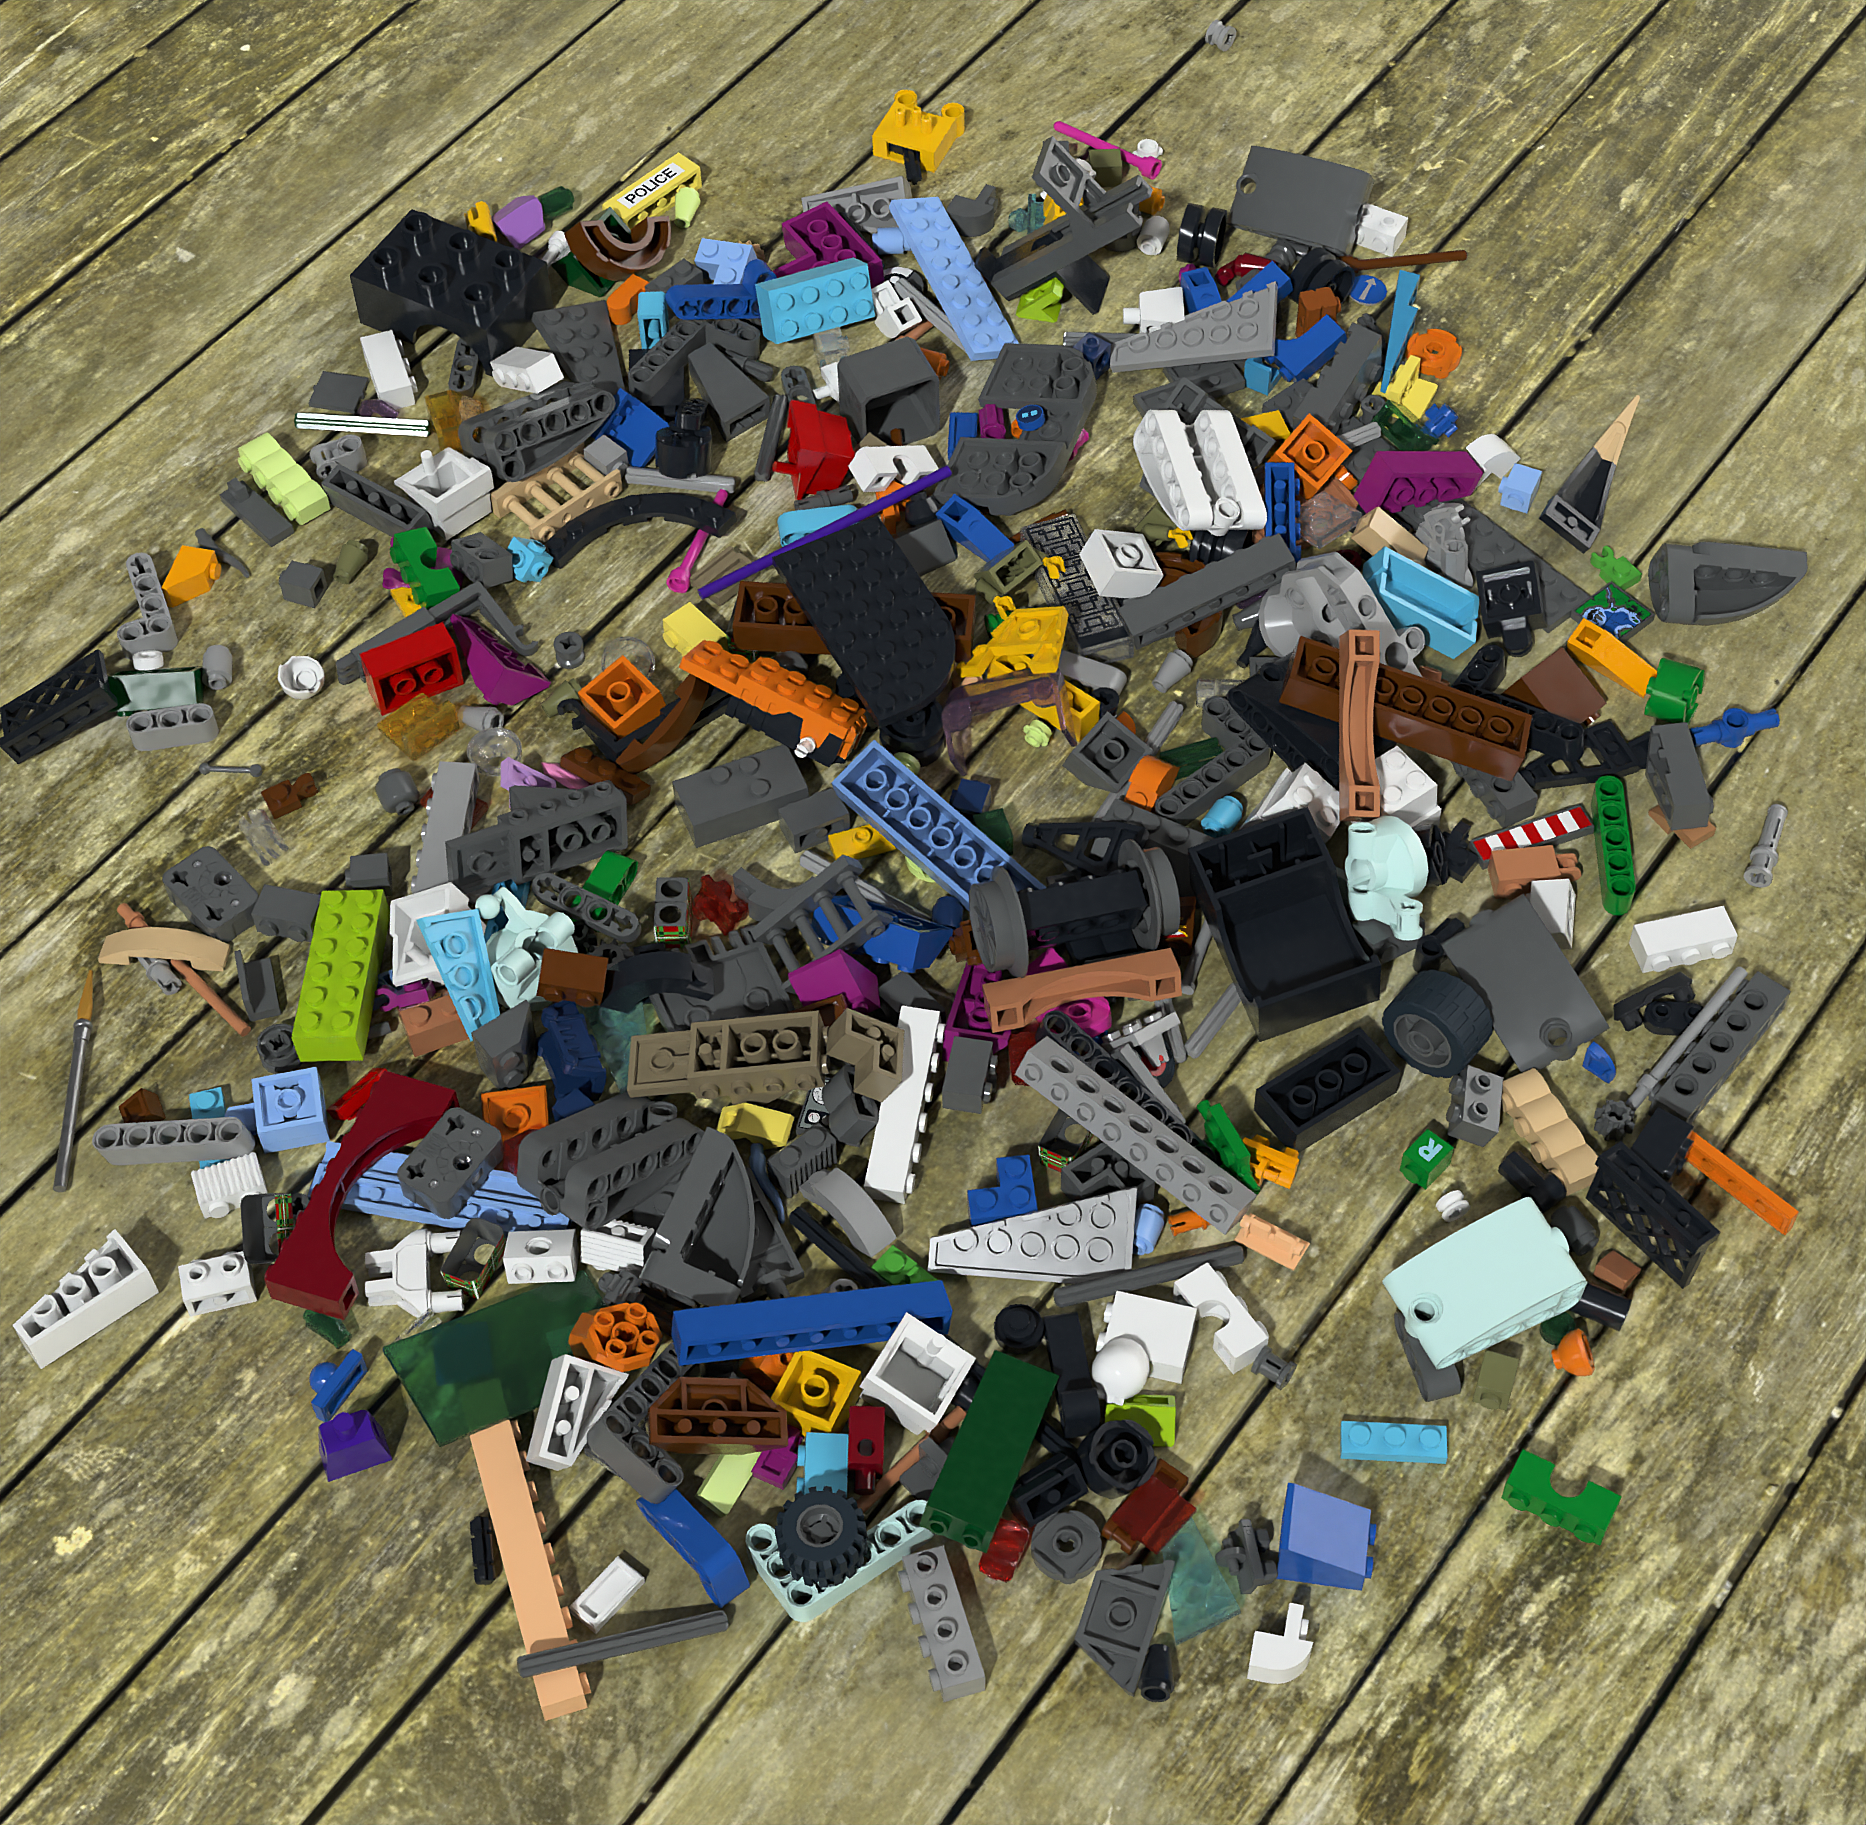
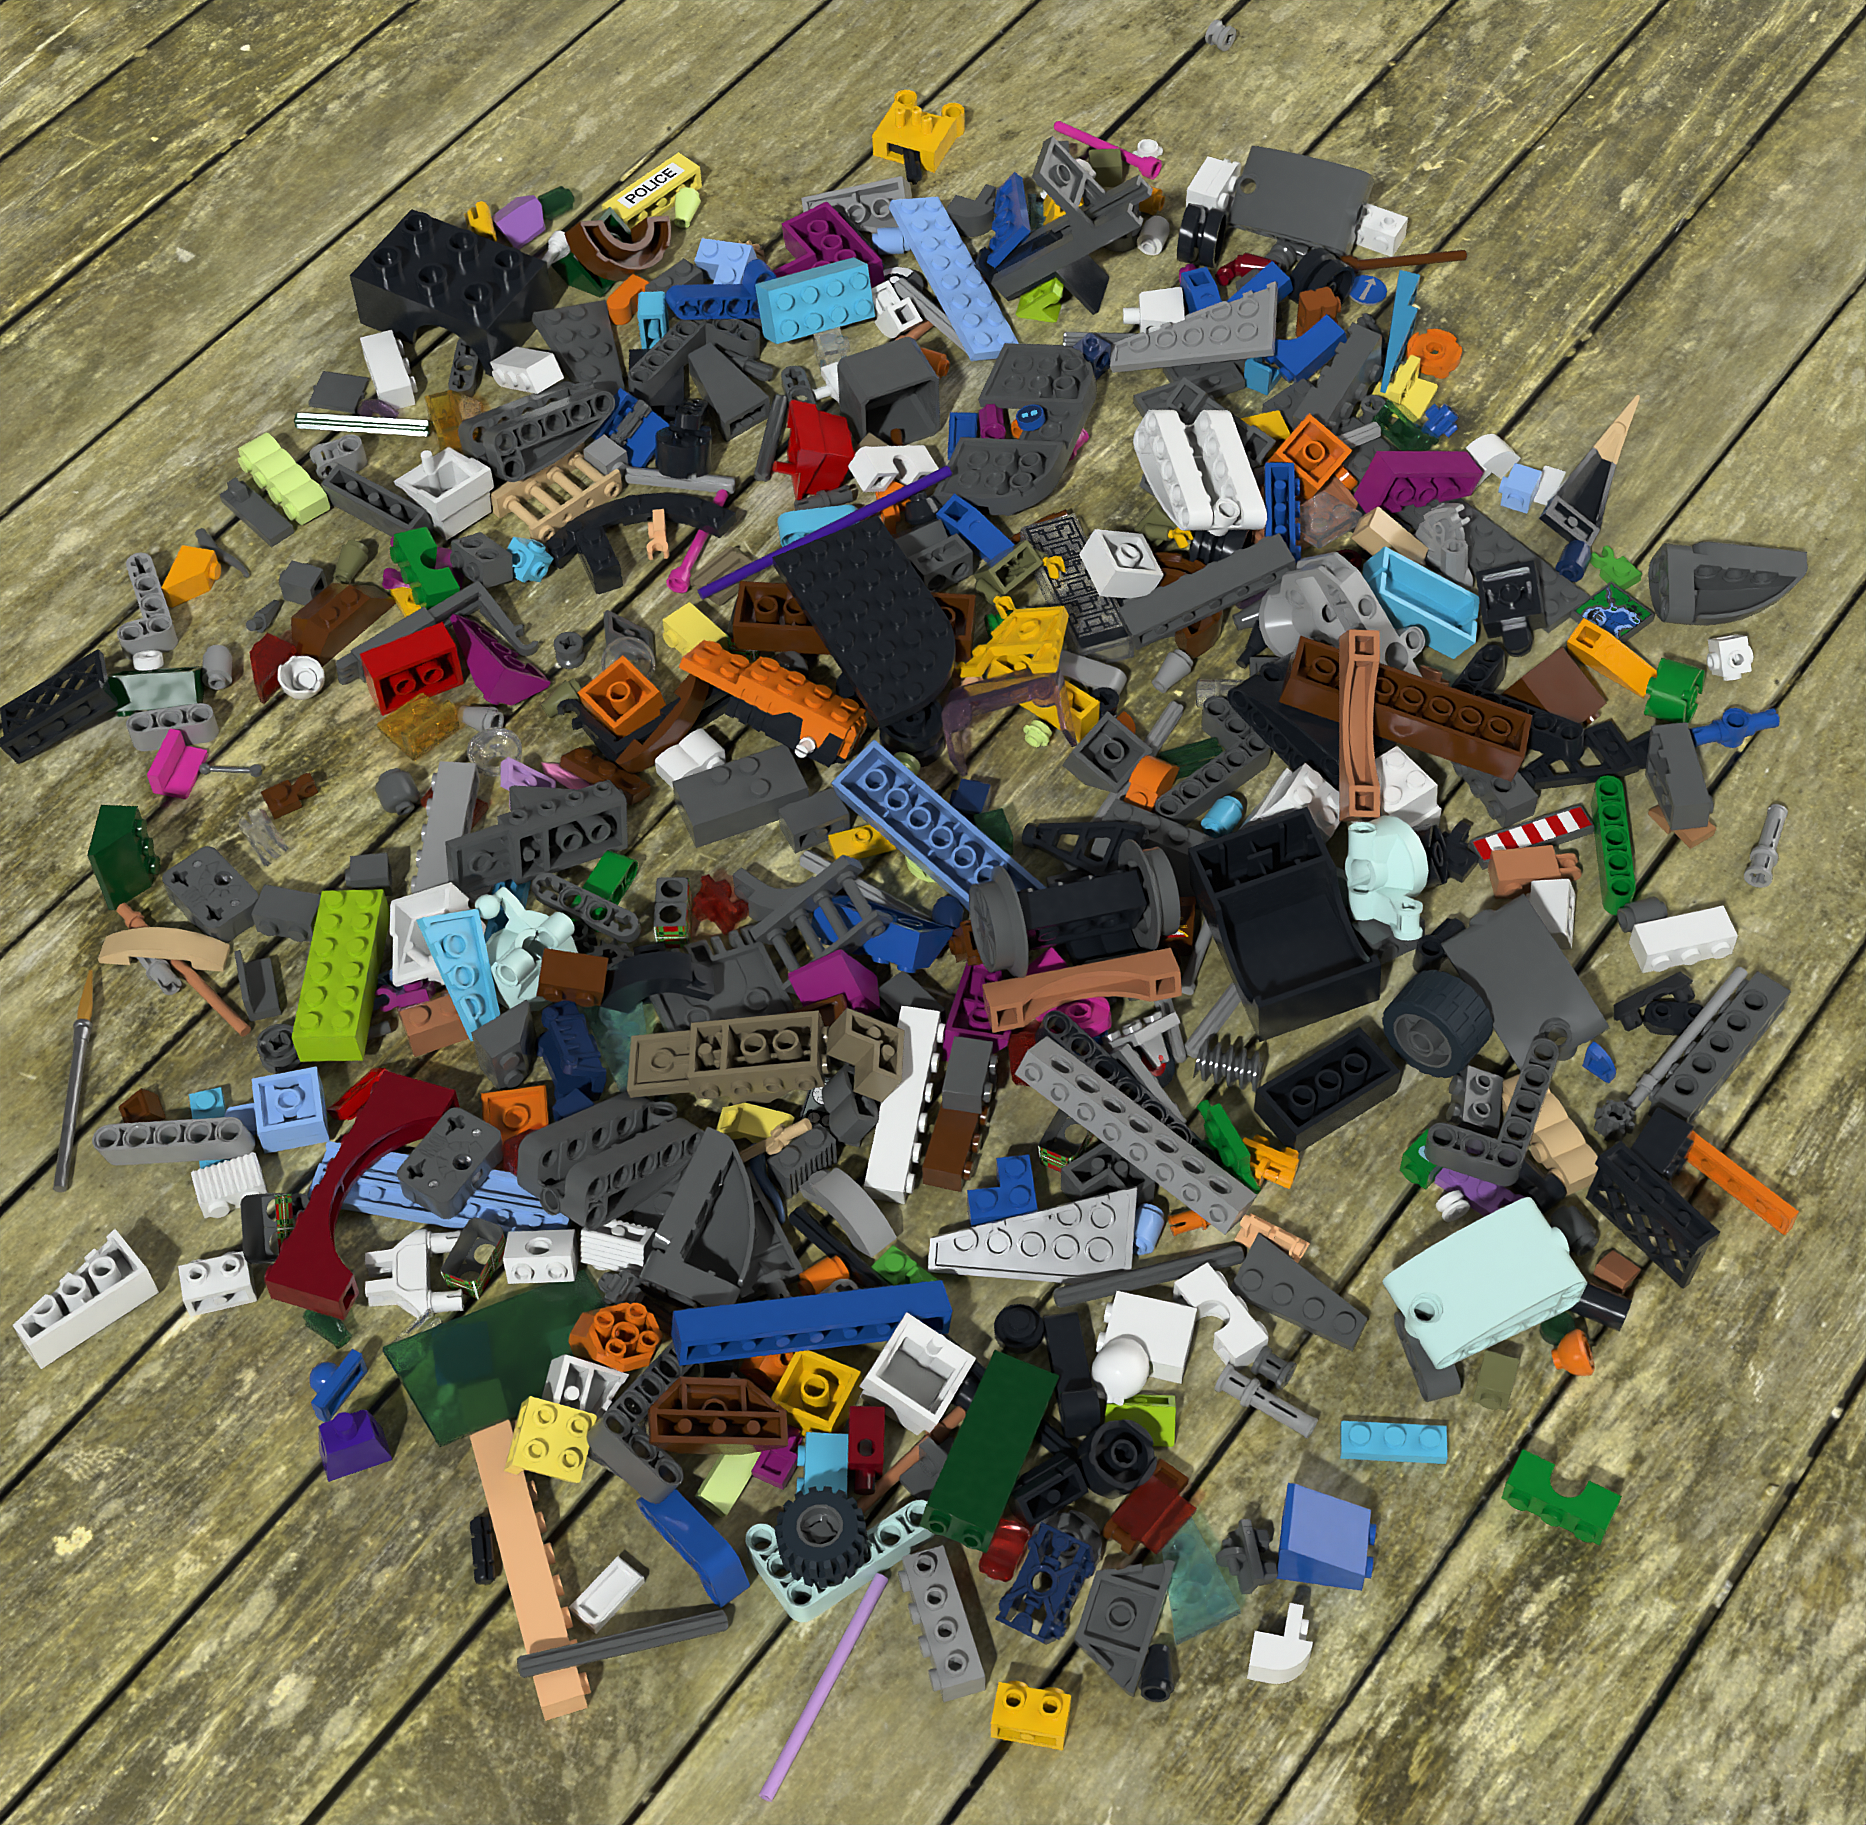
(122, 854): none -> dark green slope
(175, 766): none -> dark pink panel
(263, 617): none -> dark grey bar
(265, 659): none -> clear red slope
(336, 619): none -> reddish brown wedge
(550, 1440): none -> light yellow bracket
(598, 559): none -> black brick
(617, 626): none -> dark grey slope
(630, 423): none -> dark grey axle
(658, 533): none -> light nougat plate
(692, 755): none -> white brick
(779, 1138): none -> tan sword
(822, 1275): none -> orange brick
(823, 1688): none -> lavender piece
(943, 563): none -> dark grey brick
(952, 1146): none -> reddish brown brick
(1012, 219): none -> blue wing
(1031, 1715): none -> yellow brick
(1059, 1597): none -> dark blue piece
(1214, 184): none -> white brick
(1229, 1066): none -> dark grey piece
(1251, 1394): none -> light grey pin
(1290, 1292): none -> dark grey wing
(1480, 1194): none -> medium lavender plate
(1517, 1124): none -> dark grey beam
(1549, 483): none -> white sticker
(1574, 560): none -> dark blue brick
(1641, 912): none -> dark grey brick
(1729, 656): none -> white brick

